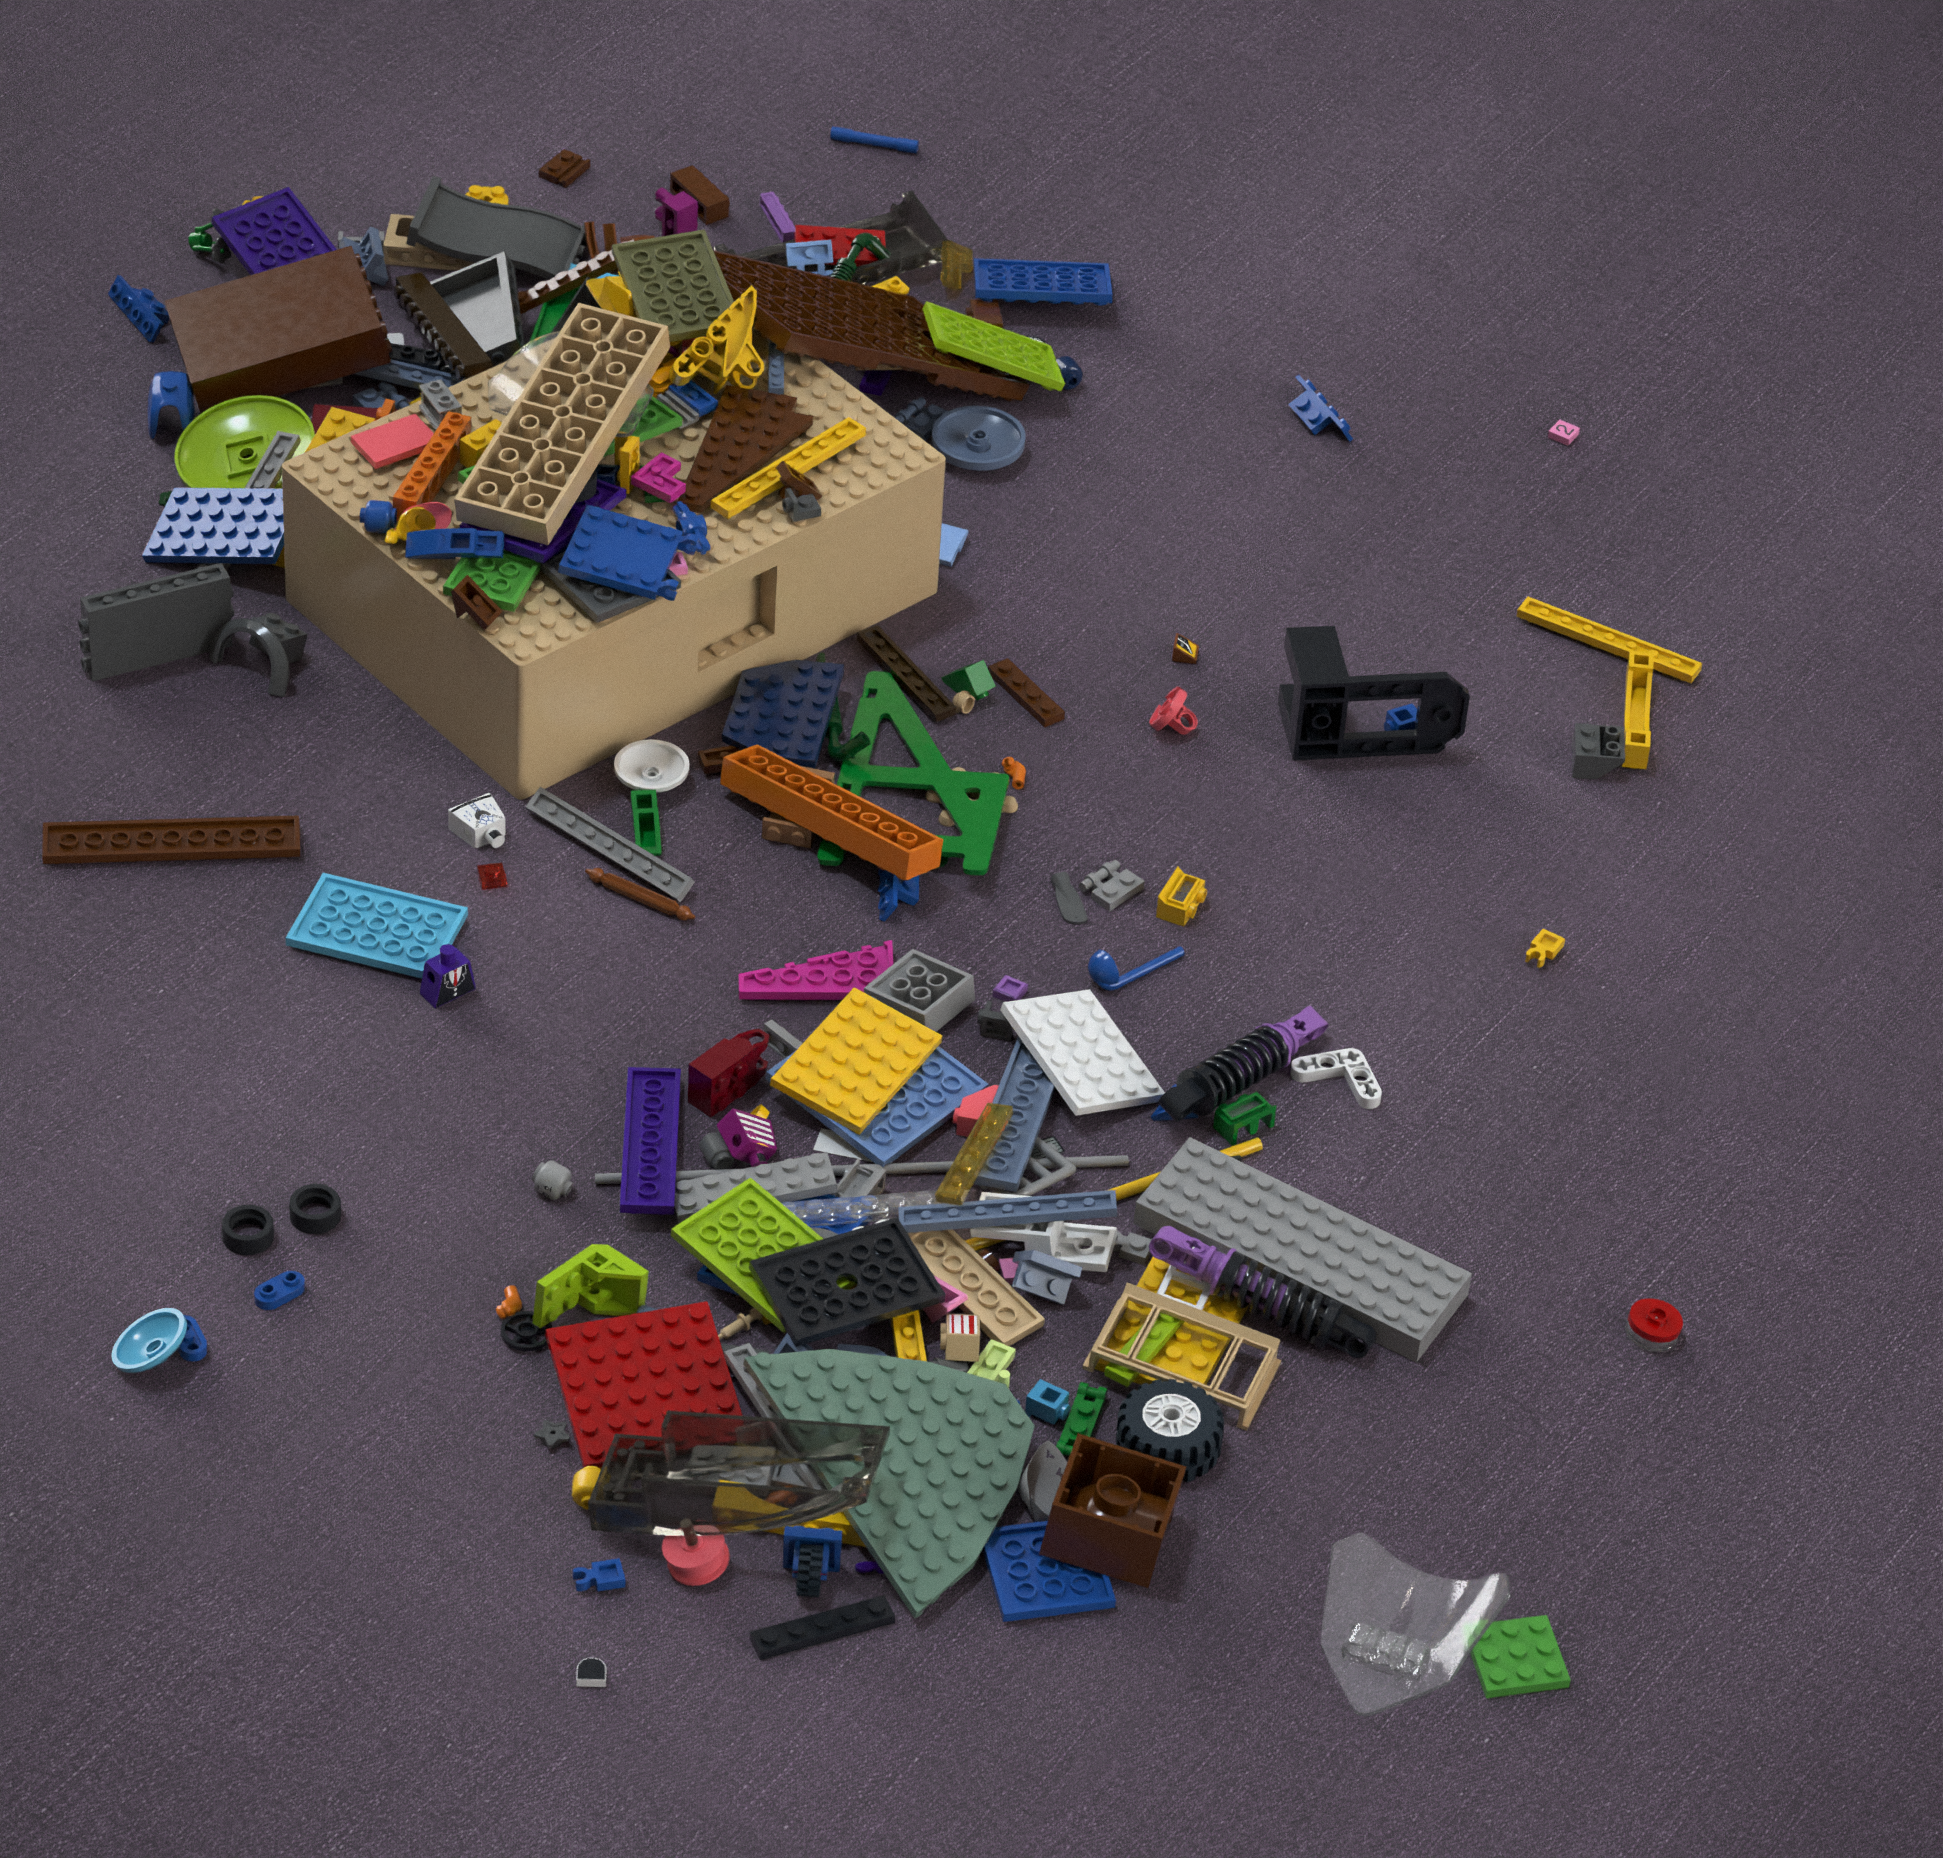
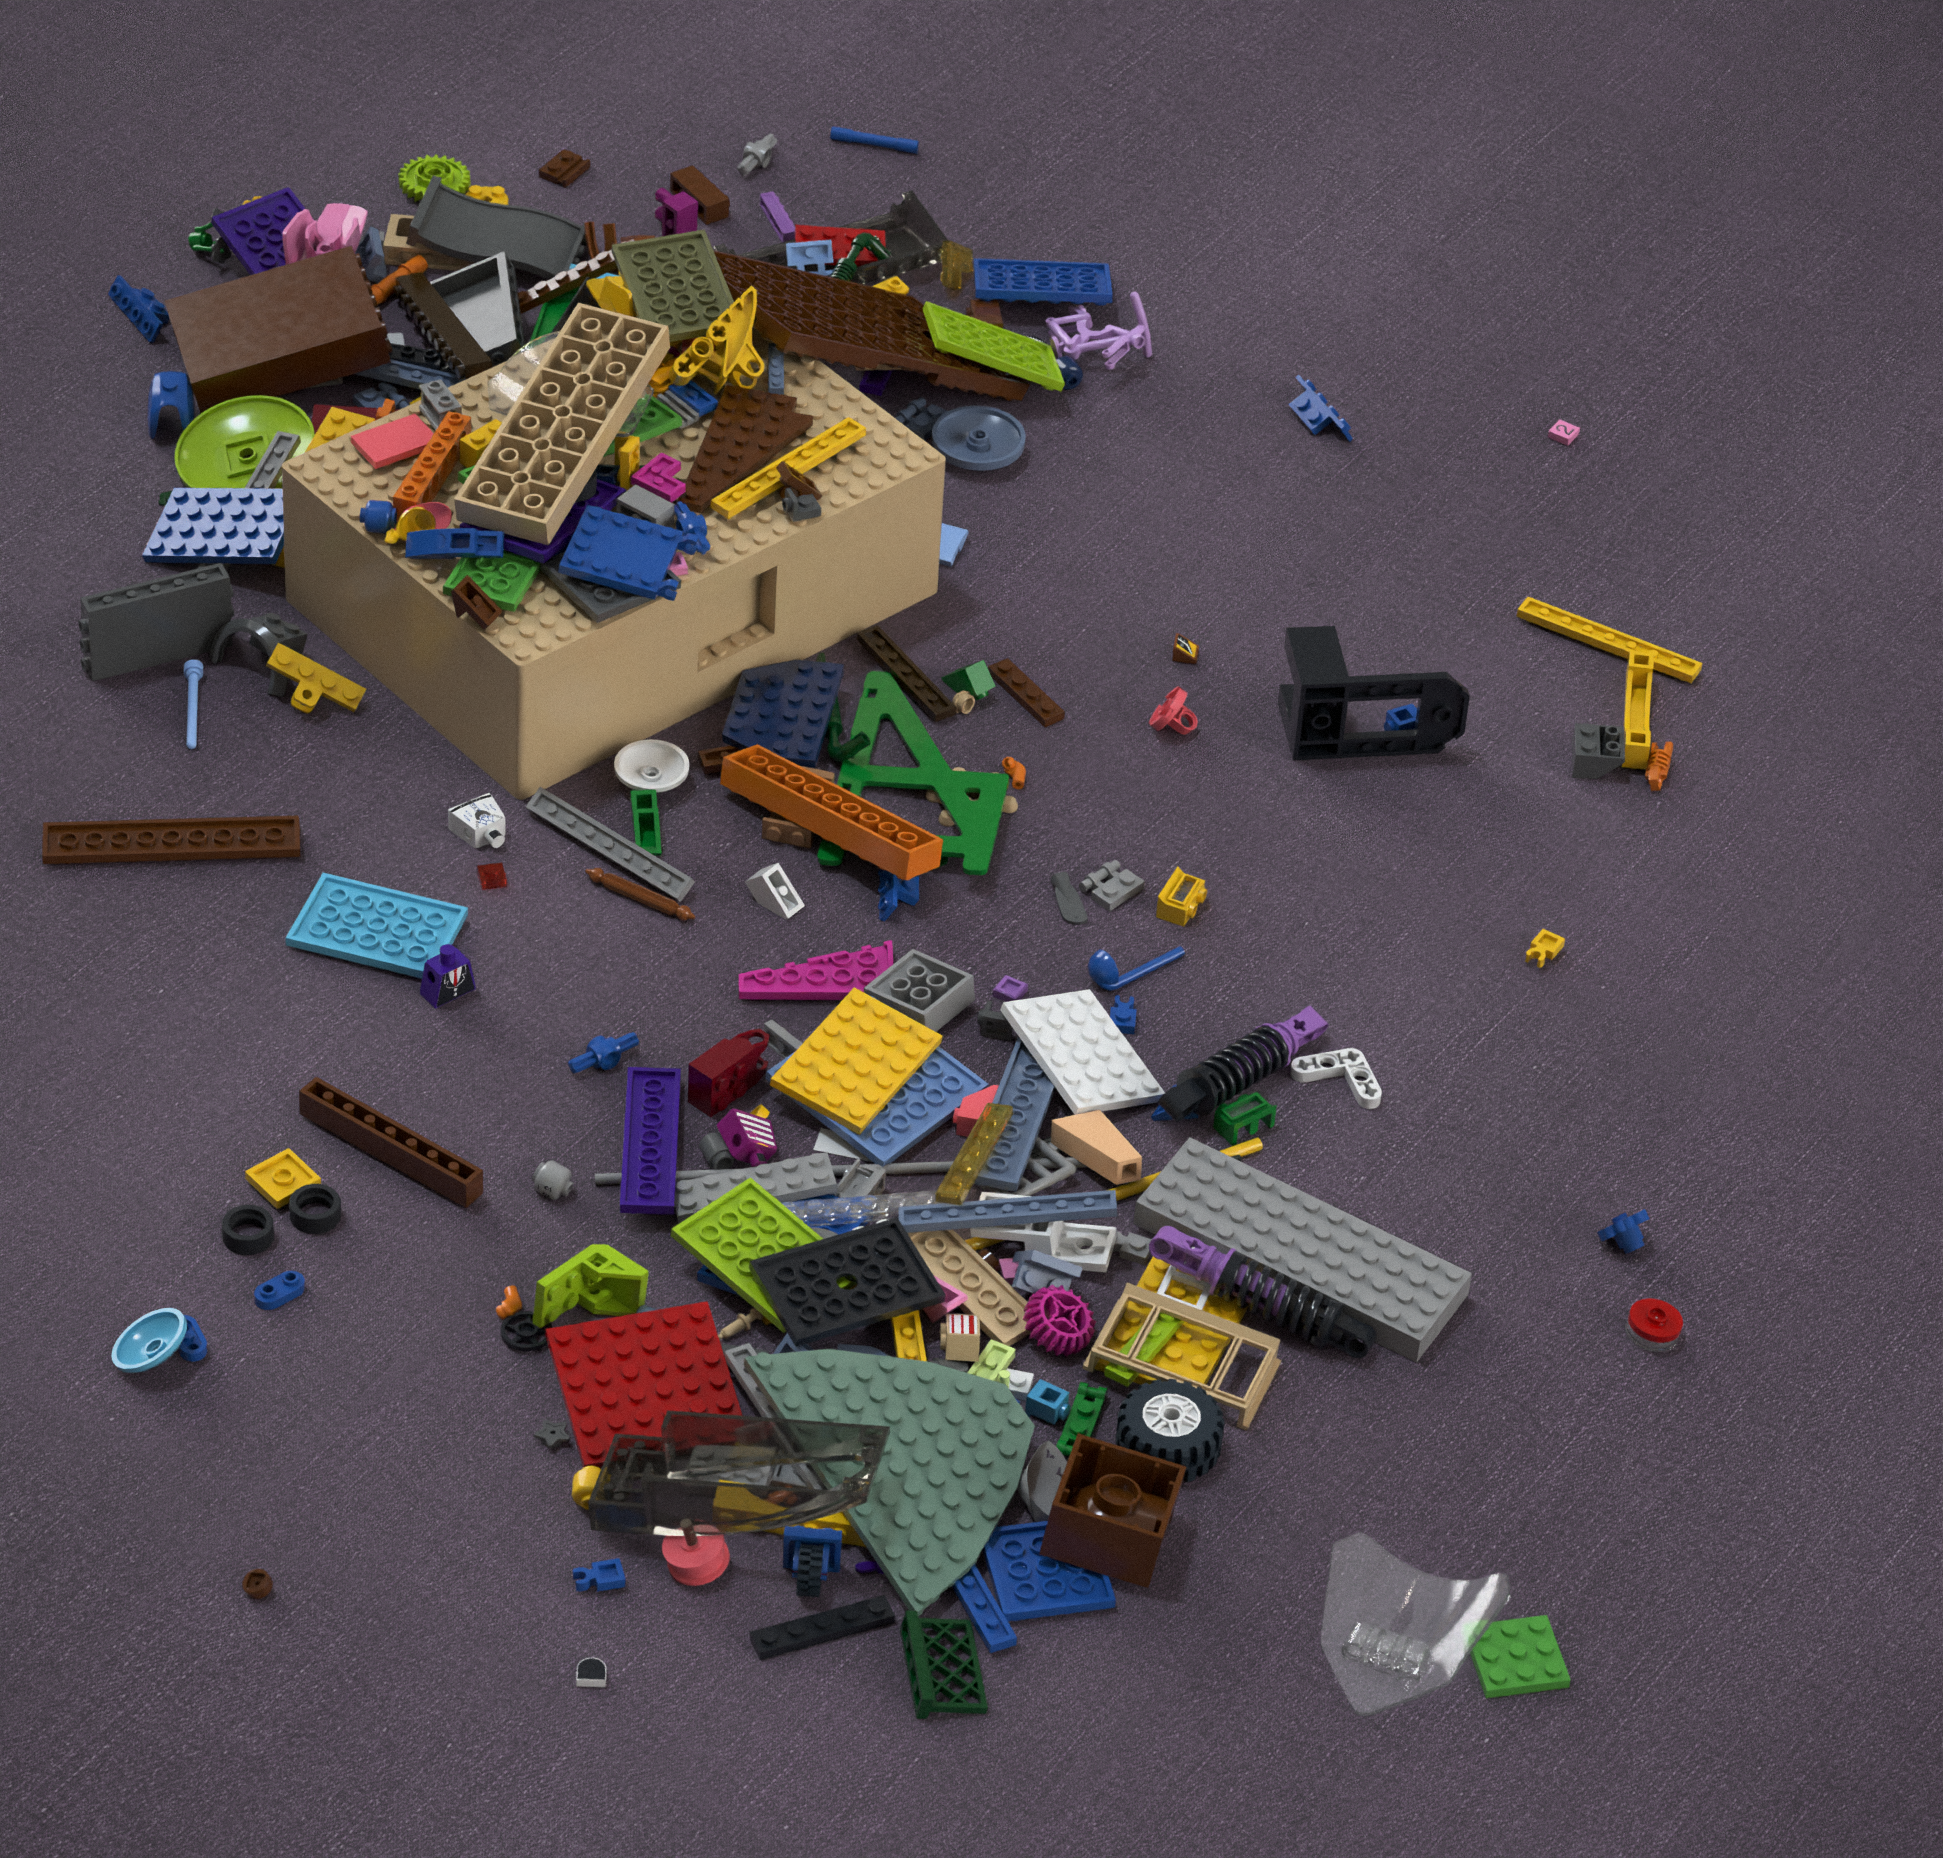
(193, 673): none -> light blue piece
(257, 1583): none -> reddish brown tile
(280, 1177): none -> yellow plate
(314, 681): none -> yellow plate
(336, 228): none -> bright pink piece
(385, 287): none -> orange piece
(391, 1142): none -> reddish brown brick
(417, 175): none -> lime gear
(603, 1052): none -> blue axle
(646, 506): none -> light grey brick
(757, 154): none -> light grey axle
(775, 891): none -> white slope
(919, 1671): none -> dark green fence
(984, 1611): none -> blue plate
(1020, 1383): none -> white plate
(1059, 1320): none -> dark pink gear
(1062, 343): none -> lavender piece
(1097, 1145): none -> light nougat slope
(1124, 1015): none -> blue plate
(1626, 1231): none -> blue plant
(1658, 765): none -> orange hinge

